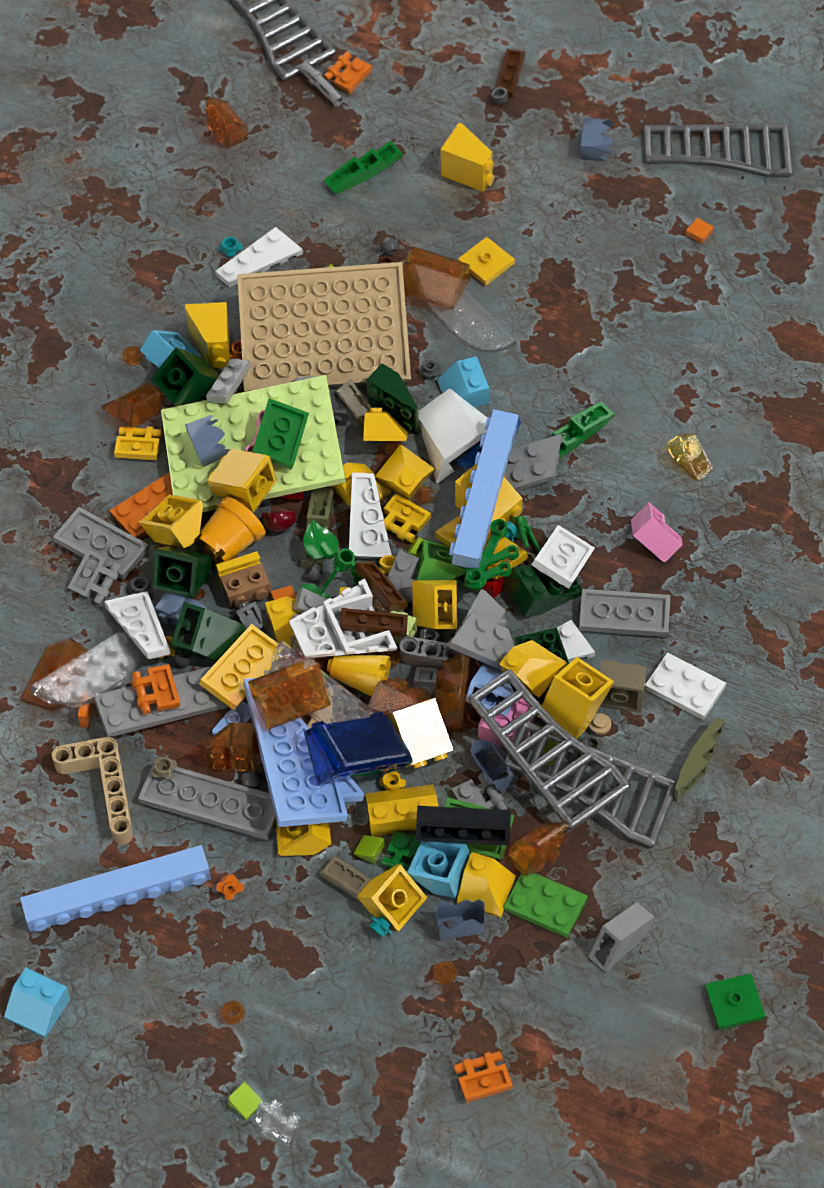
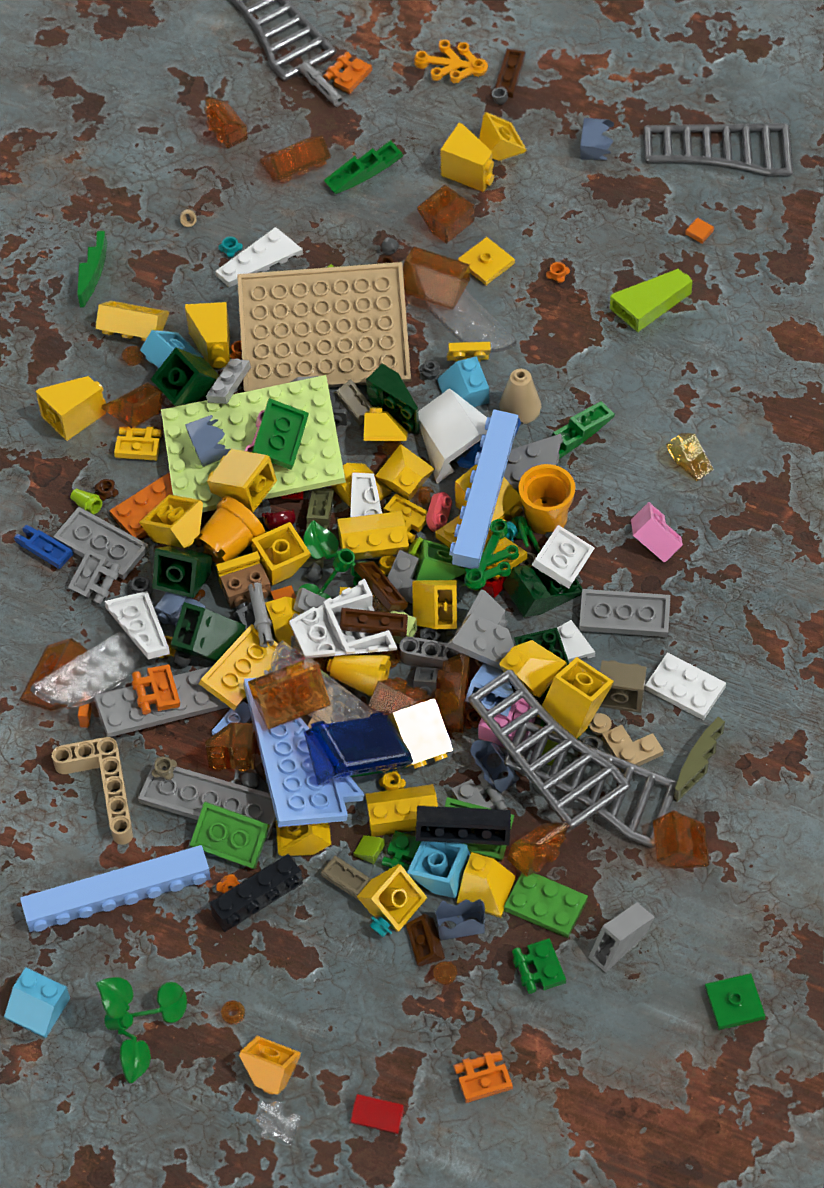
(44, 546): none -> blue hinge
(71, 405): none -> yellow slope
(87, 501): none -> lime cone
(91, 271): none -> green slope
(103, 485): none -> reddish brown plate
(115, 997): none -> green plant
(129, 319): none -> yellow slope
(183, 218): none -> tan hinge
(230, 835): none -> bright green plate
(244, 1101): lime slope -> none
(256, 893): none -> black brick
(262, 623): none -> light grey pin
(269, 1064): none -> light orange slope
(281, 552): none -> yellow slope
(296, 158): none -> clear orange slope
(374, 535): none -> yellow slope
(377, 1114): none -> red slope
(425, 940): none -> reddish brown slope
(438, 511): none -> coral plate
(446, 213): none -> clear orange slope
(466, 350): none -> yellow plate
(473, 66): none -> light orange plant
(500, 137): none -> yellow slope
(521, 396): none -> tan cone
(545, 962): none -> green plate
(549, 485): none -> light orange piece
(558, 272): none -> orange plate
(635, 752): none -> tan plate
(650, 299): none -> lime slope
(680, 841): none -> clear orange slope

